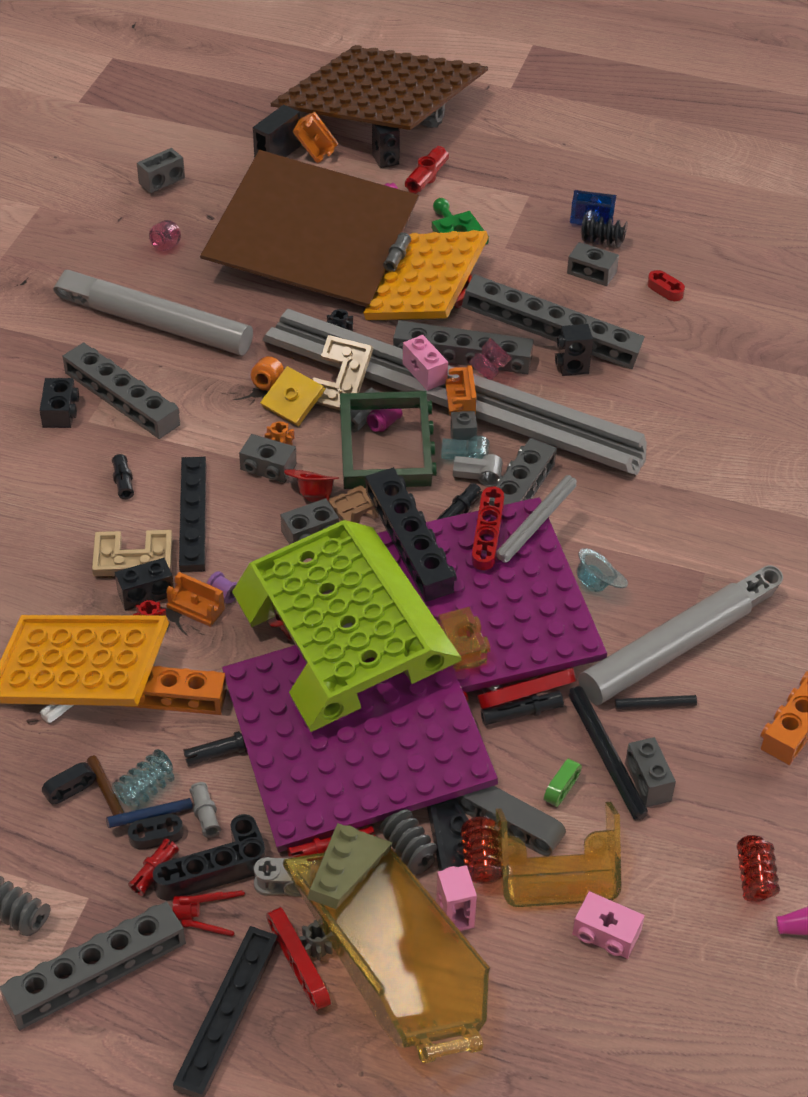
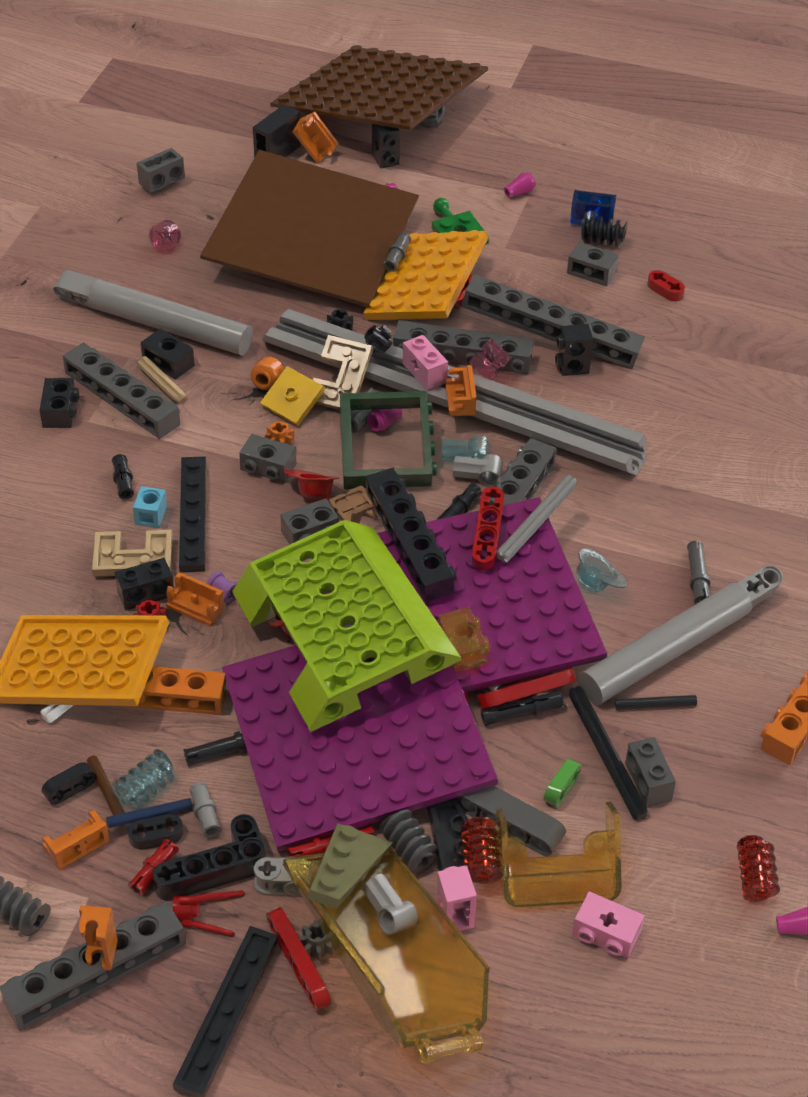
(77, 841): none -> orange hinge
(99, 932): none -> orange hinge
(150, 507): none -> medium azure brick
(161, 379): none -> tan axle
(168, 353): none -> black brick
(379, 338): none -> black gear
(393, 913): none -> light grey piece
(426, 170): red piece -> none
(463, 425): dark grey brick -> none
(522, 184): none -> dark pink cone
(699, 579): none -> dark grey pin

